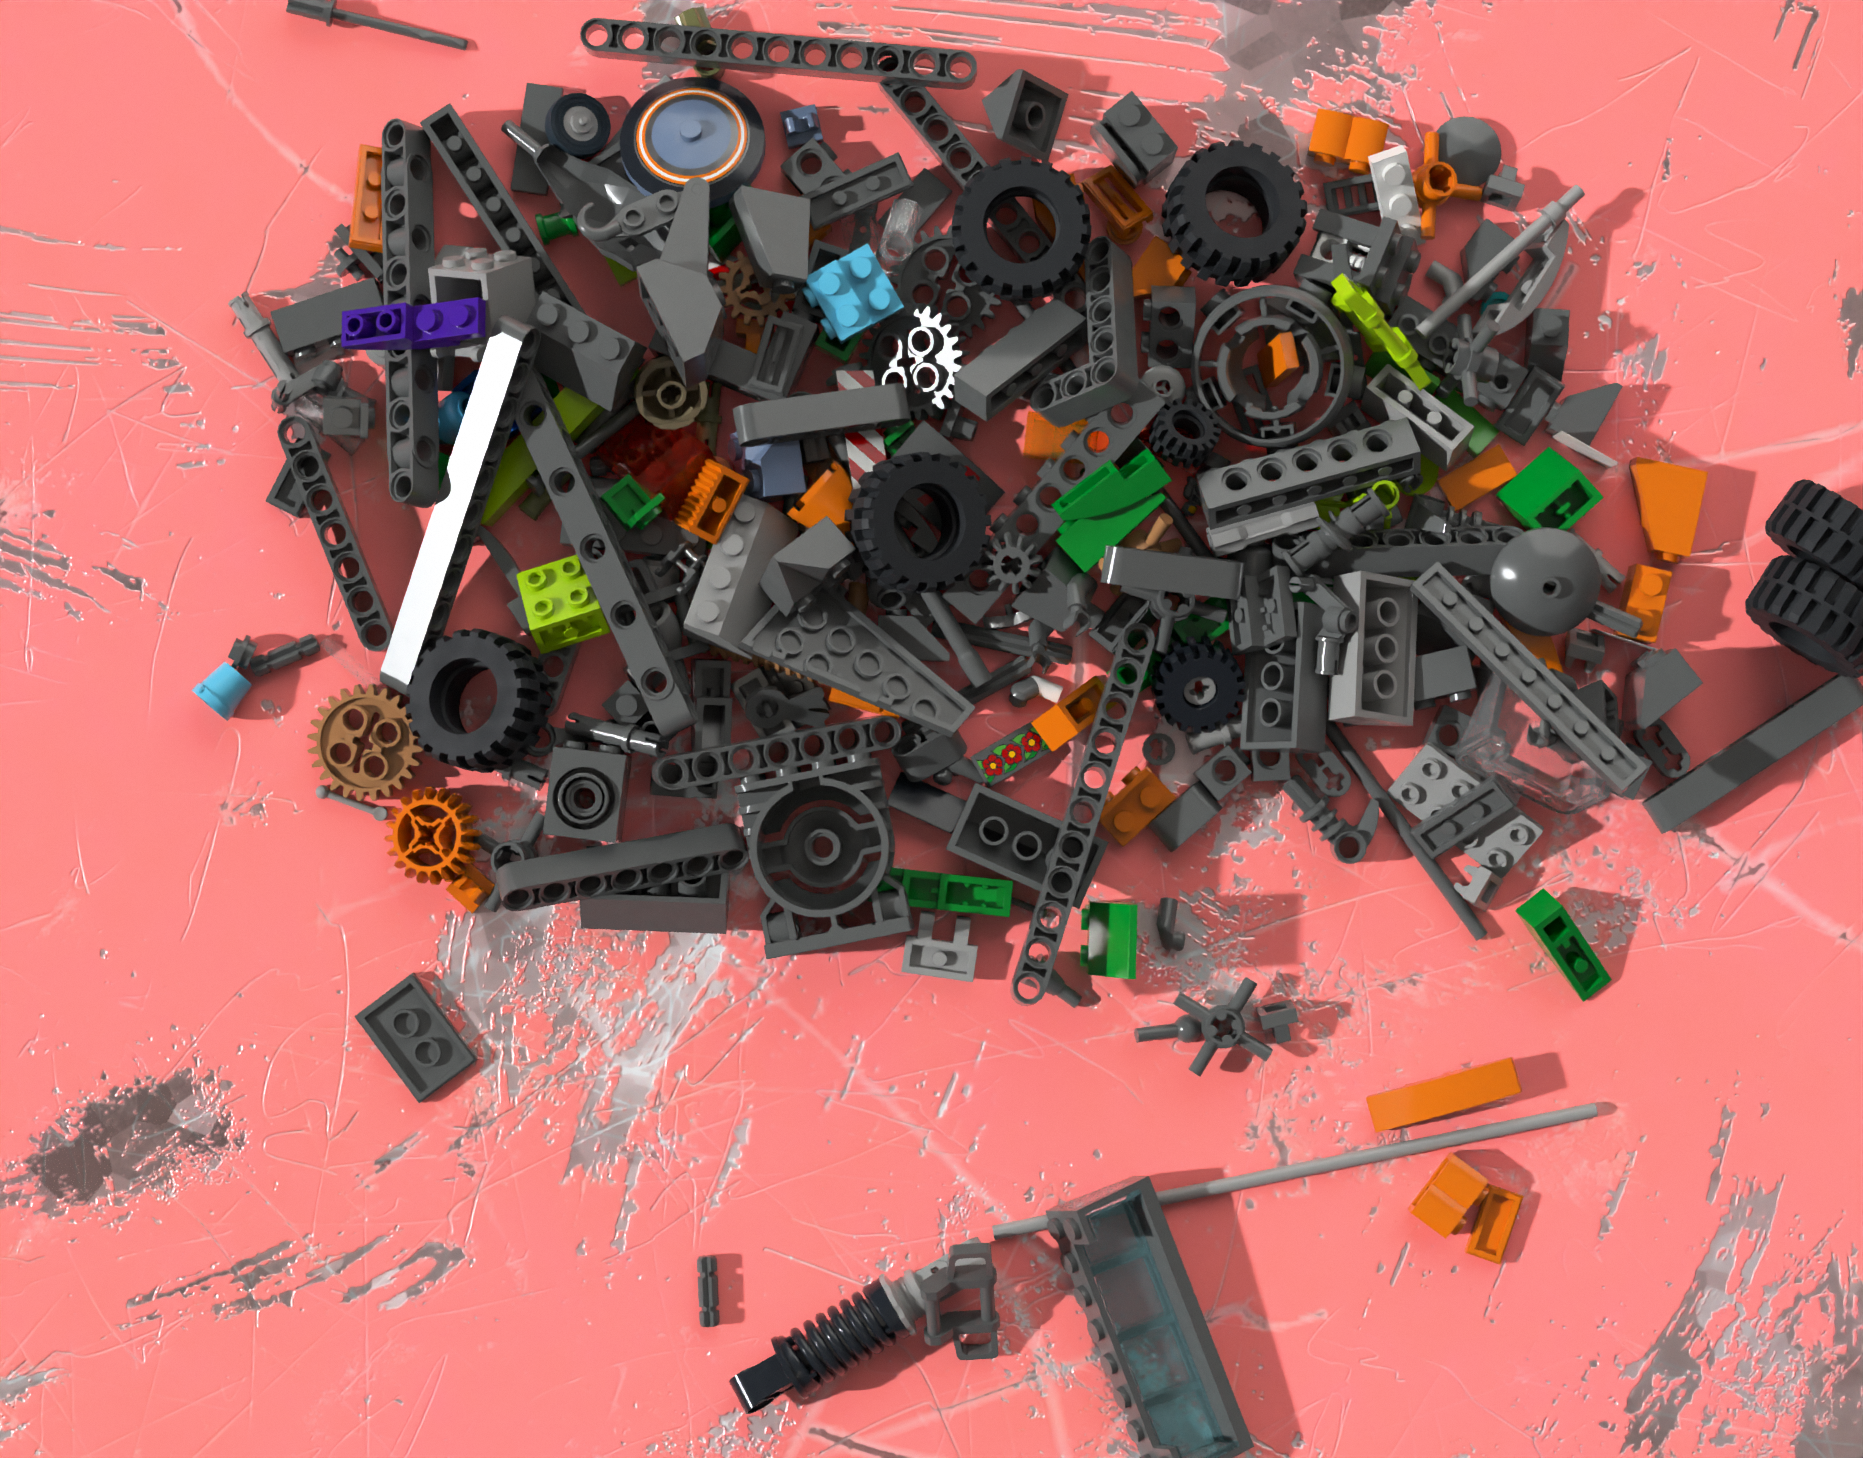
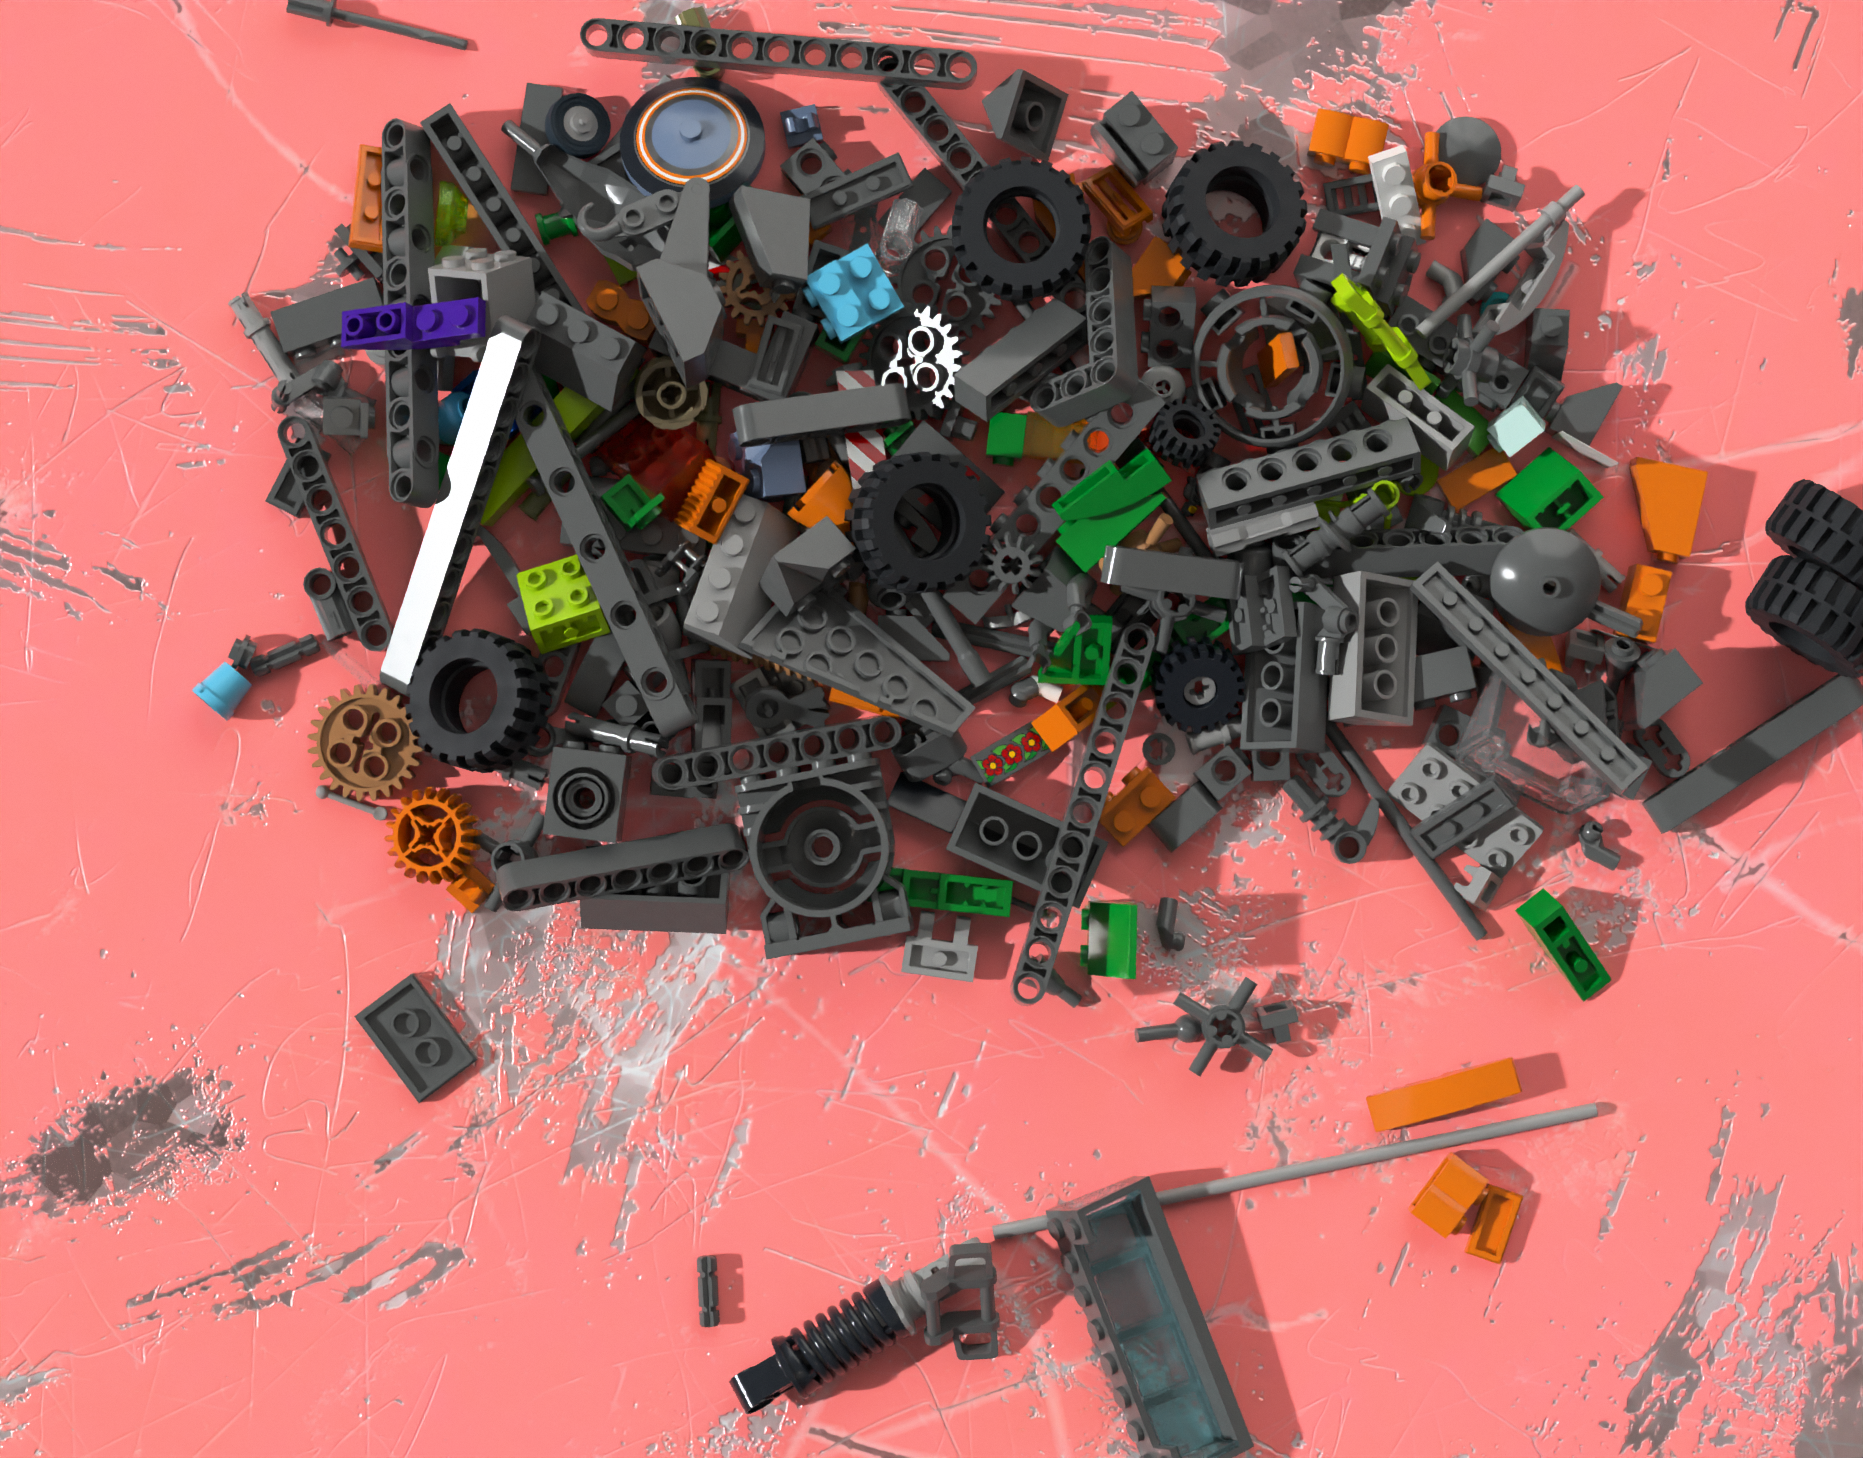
(329, 606): none -> dark grey piece
(450, 215): none -> clear neon green piece
(596, 675): none -> dark grey brick
(615, 308): none -> orange brick
(1006, 439): none -> green brick
(1083, 657): none -> green wing
(1515, 427): none -> light aqua brick
(1593, 846): none -> dark grey arm
(1619, 658): none -> dark grey cone

